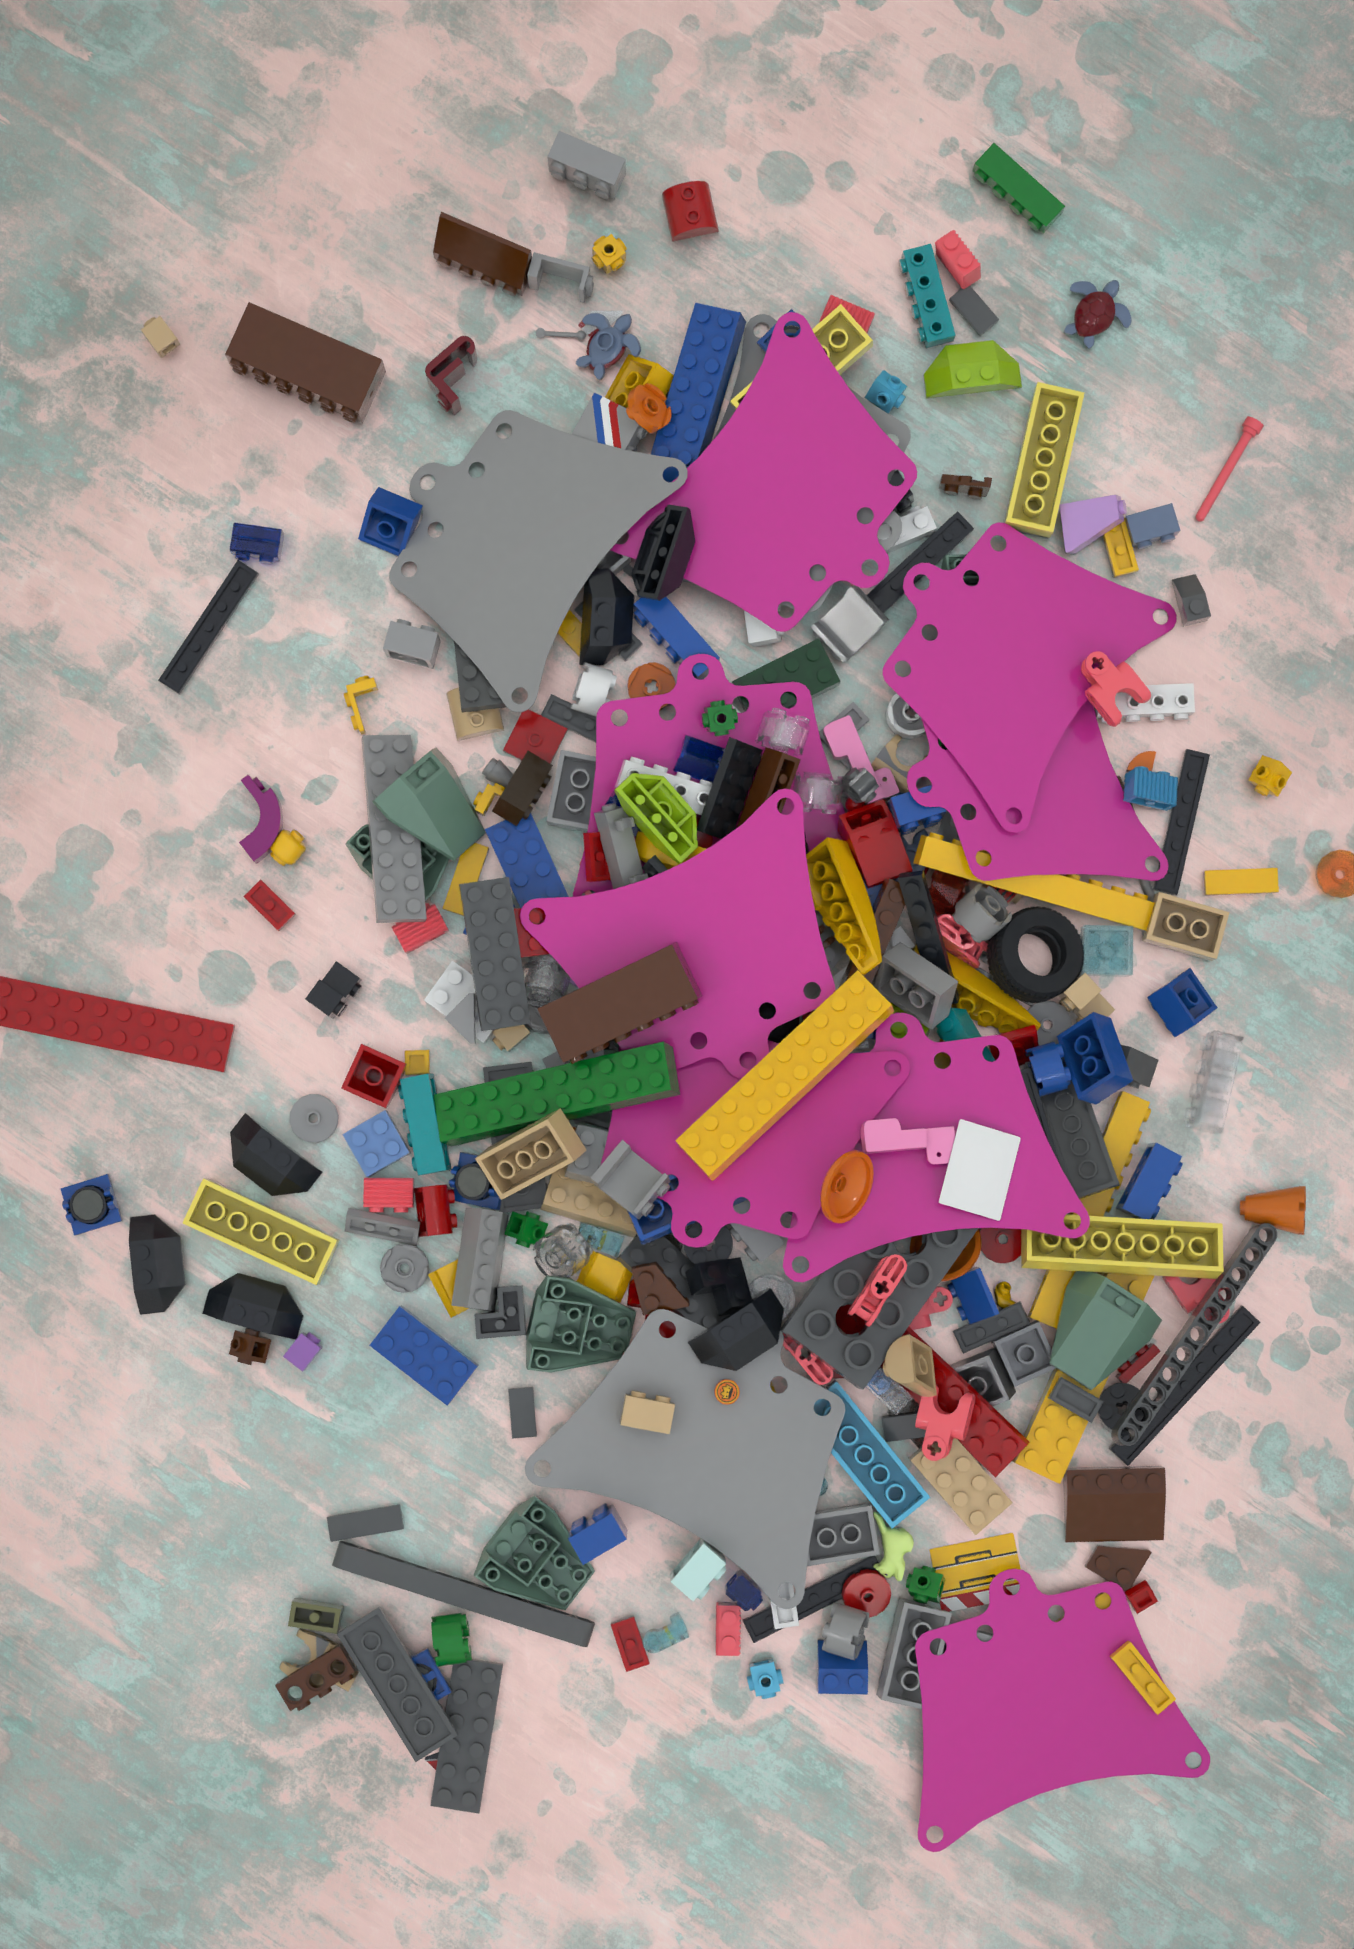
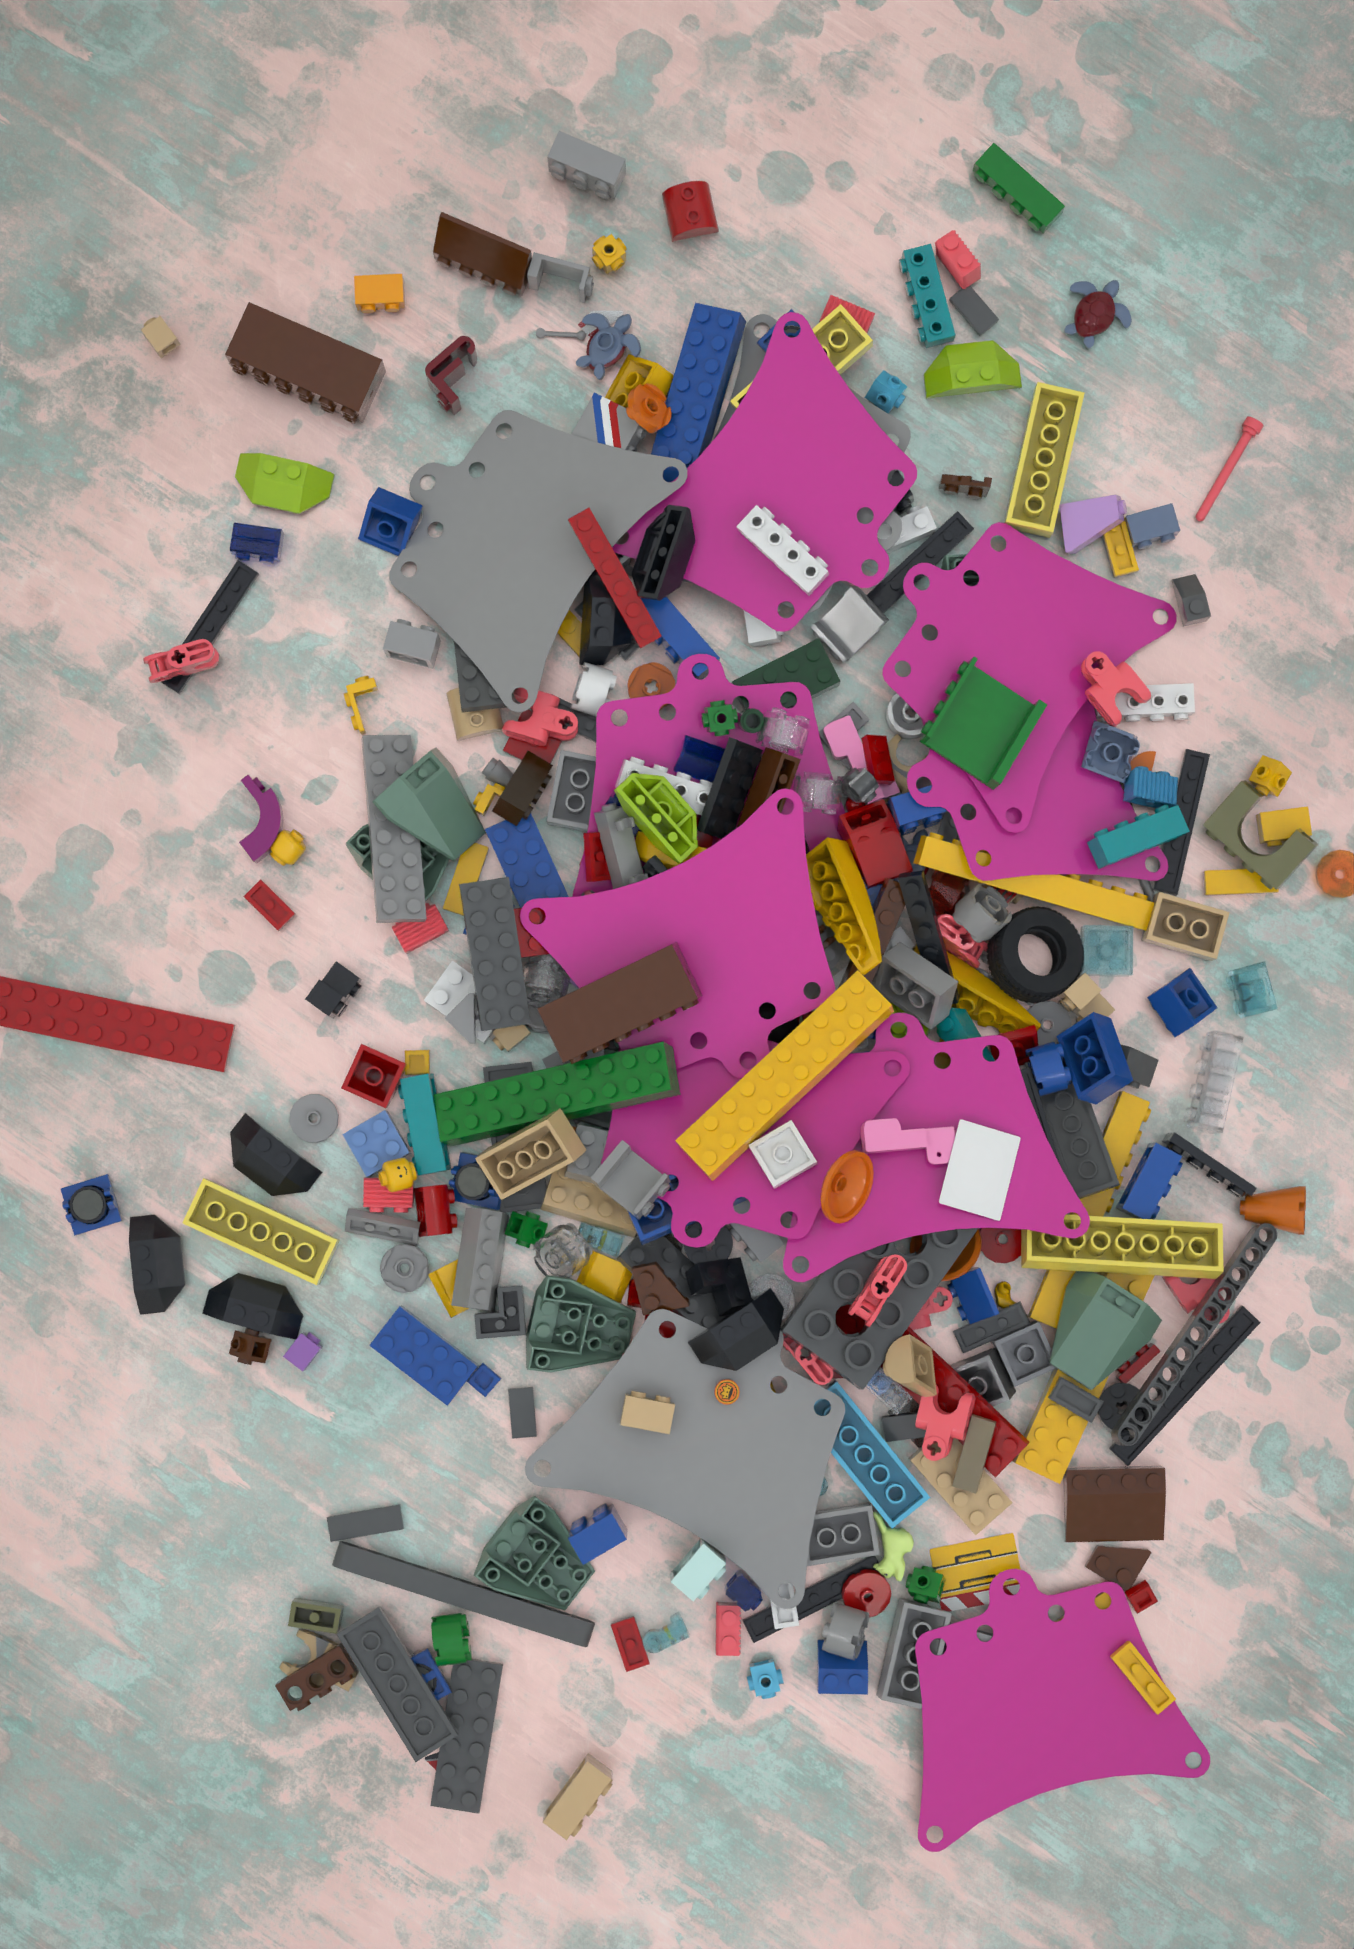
(196, 656): none -> coral piece
(282, 482): none -> lime wedge
(379, 292): none -> light orange brick
(397, 1174): none -> yellow head
(484, 1379): none -> blue tile
(544, 722): none -> coral piece
(578, 1797): none -> tan brick
(614, 577): none -> red plate
(750, 720): none -> dark green brick
(782, 1154): none -> white plate
(783, 550): none -> white brick
(878, 758): none -> red plate
(974, 1453): none -> dark tan tile
(981, 725): none -> green panel
(1110, 751): none -> sand blue slope
(1137, 836): none -> teal brick
(1216, 1171): none -> black plate
(1227, 824): none -> olive arch
(1251, 990): none -> clear light blue slope
(1281, 824): none -> yellow brick

